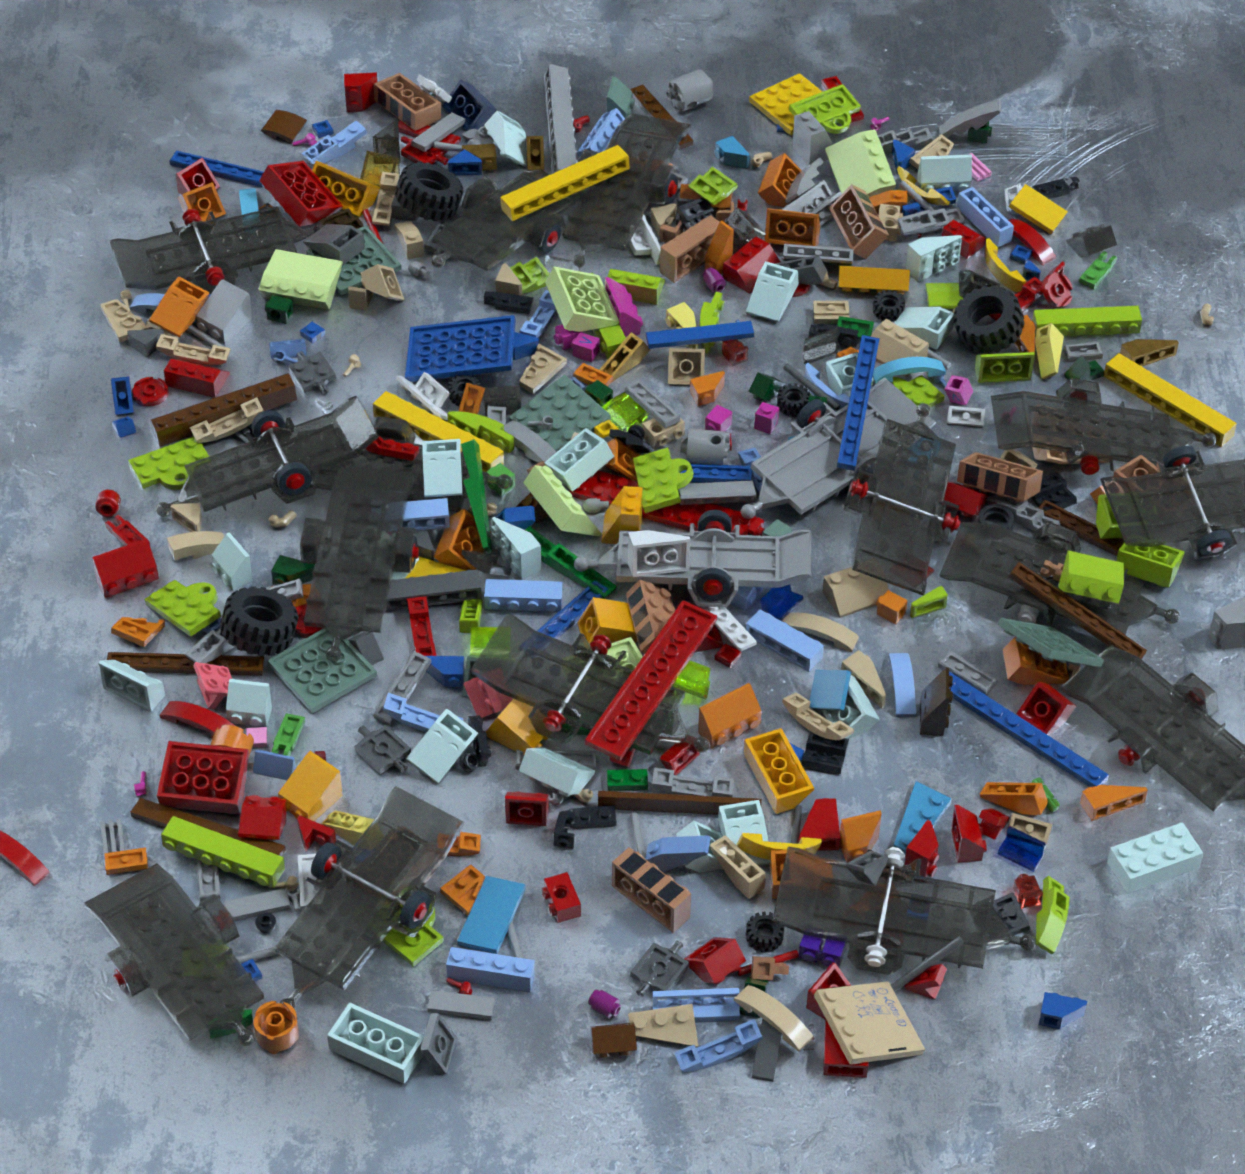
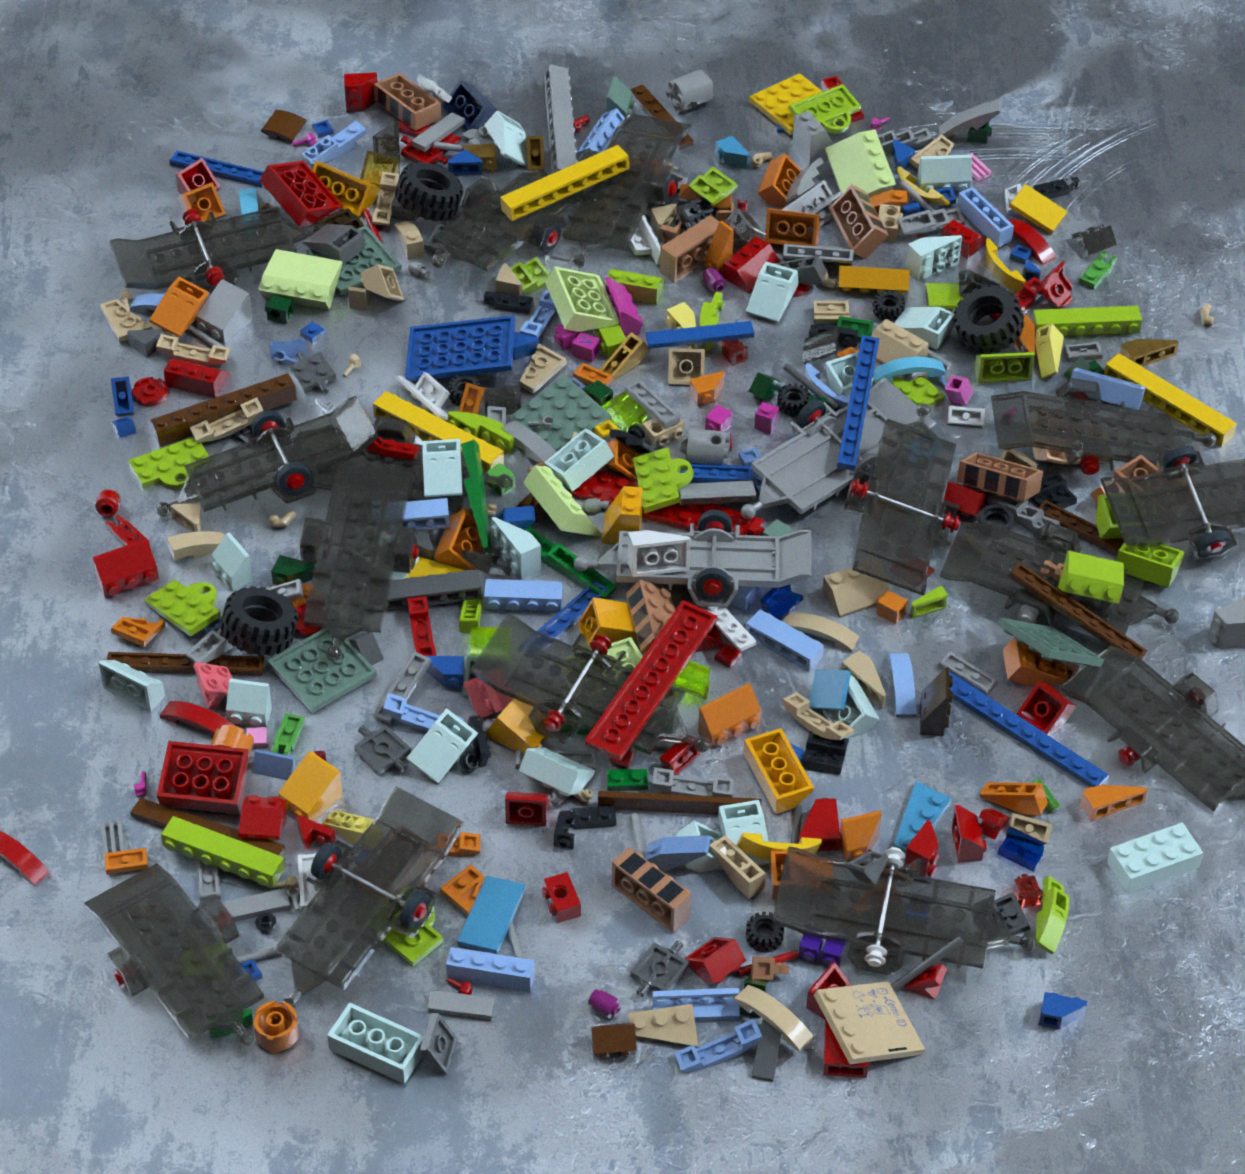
(1113, 389): none -> light blue brick

